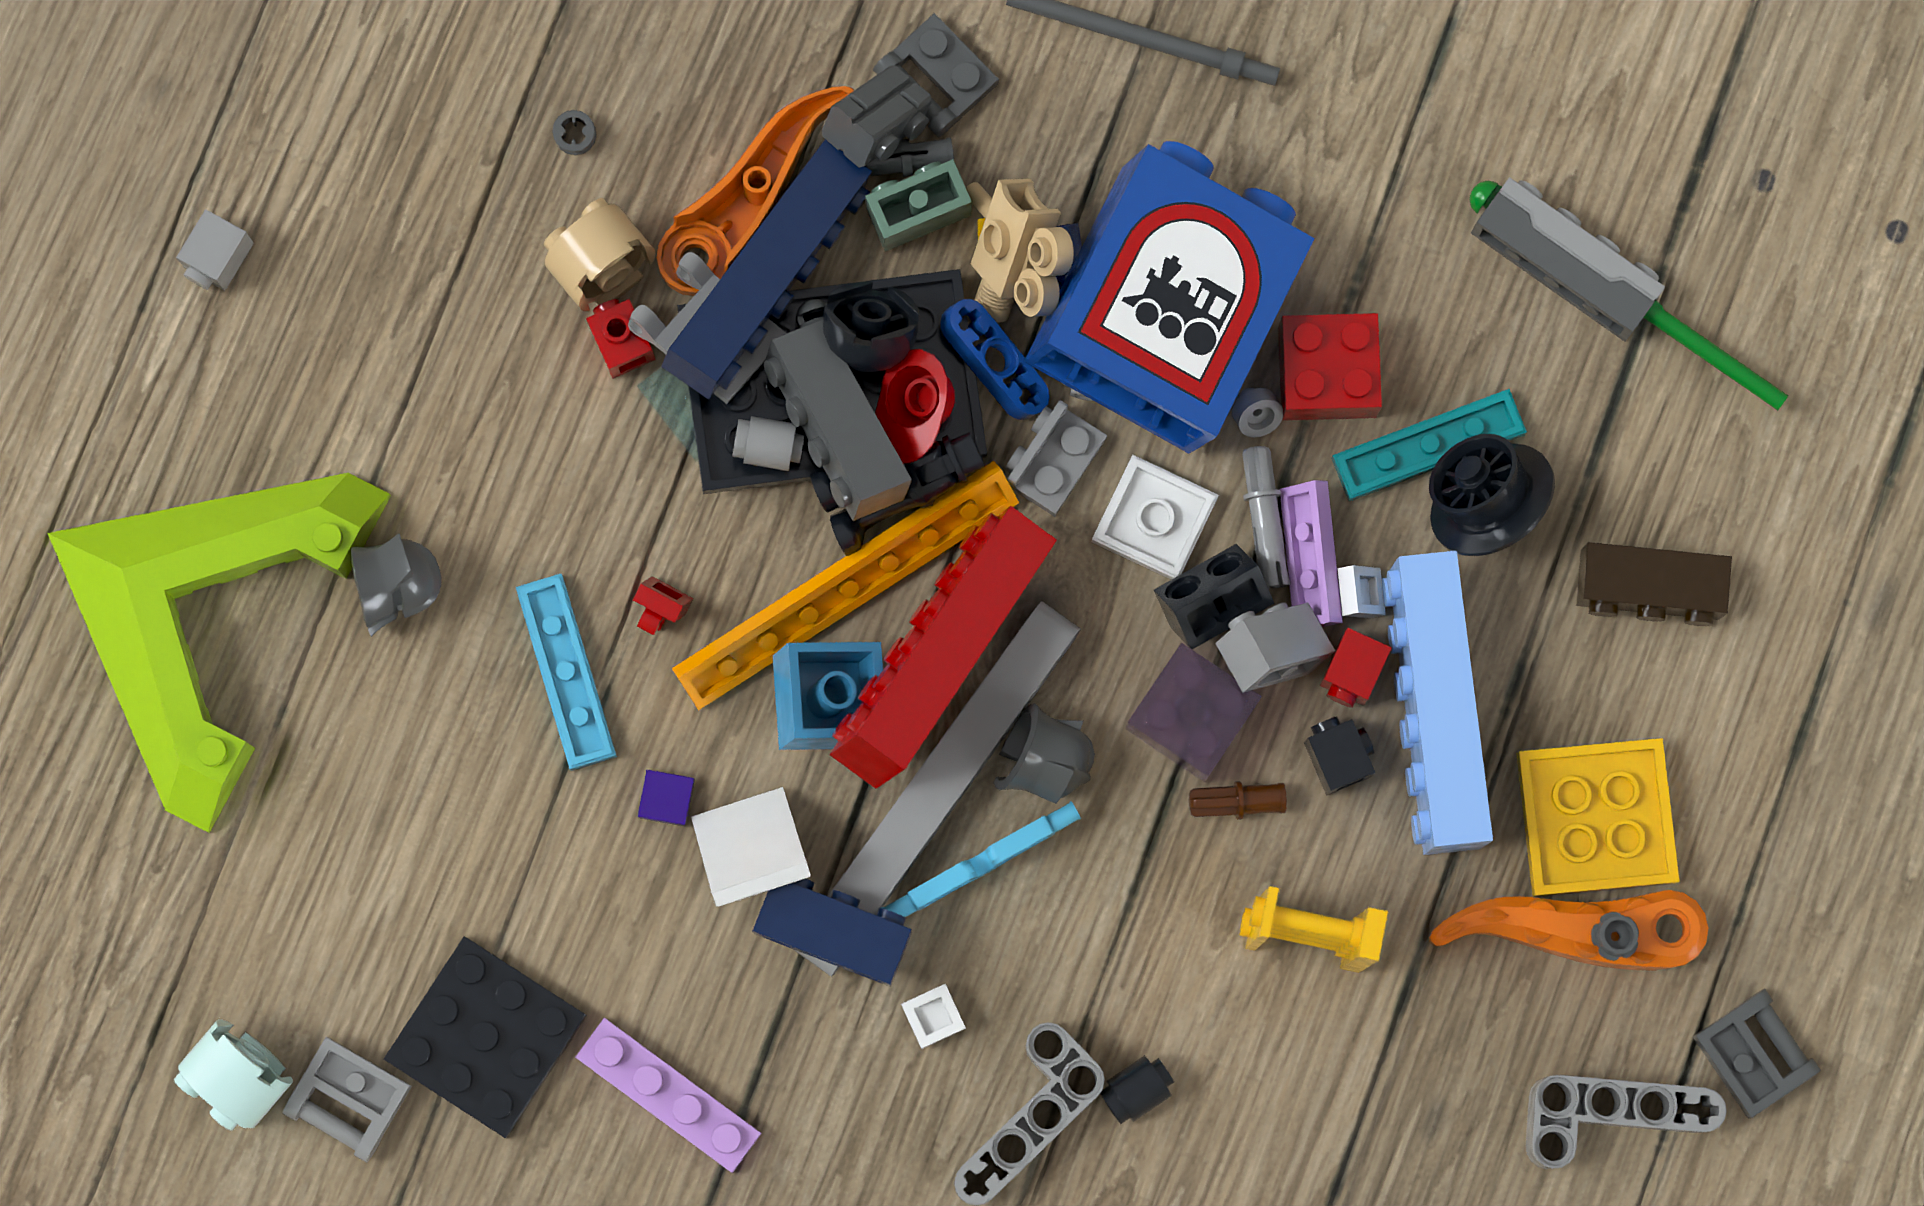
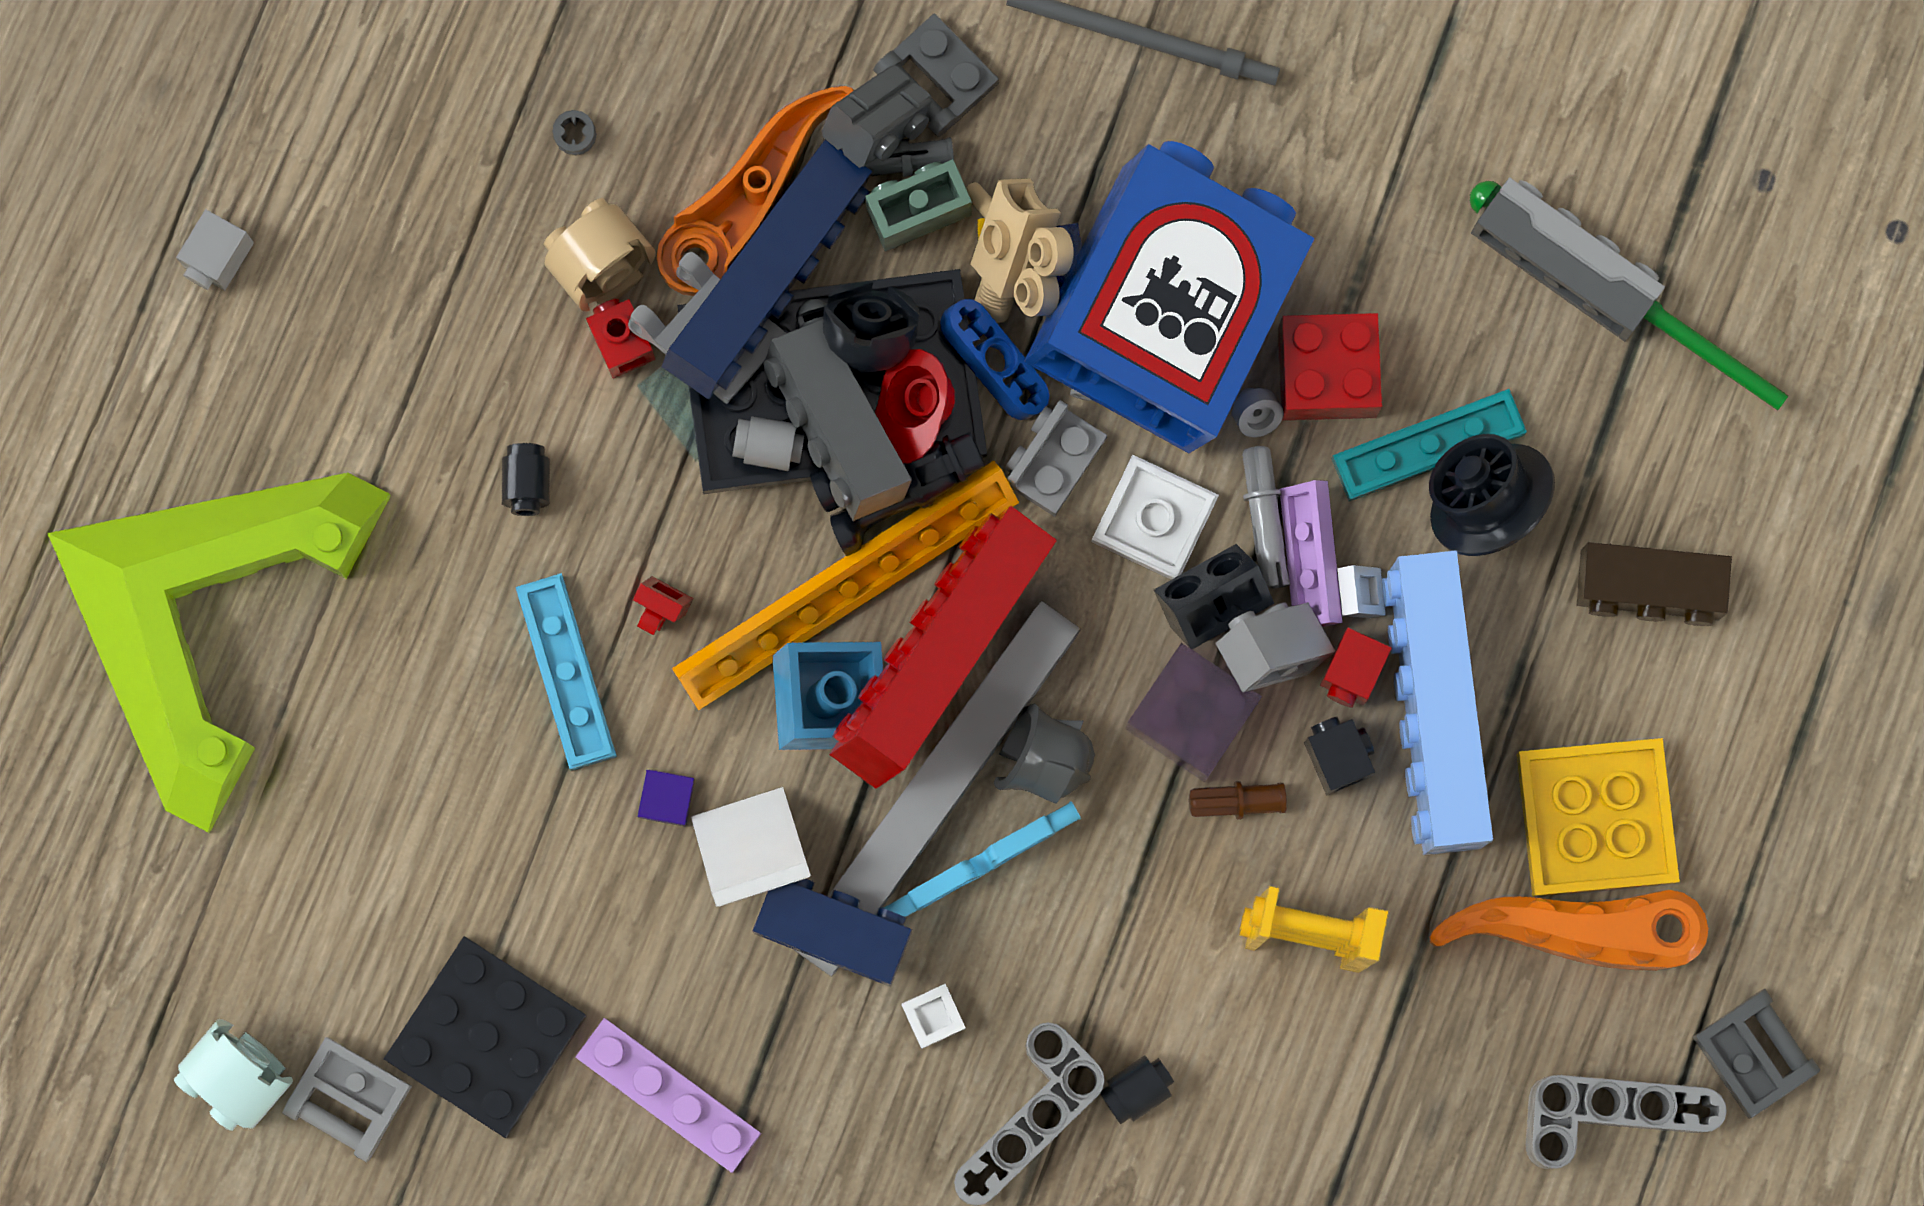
(393, 579): dark grey helmet -> none
(525, 479): none -> black brick
(1627, 932): dark grey plate -> none

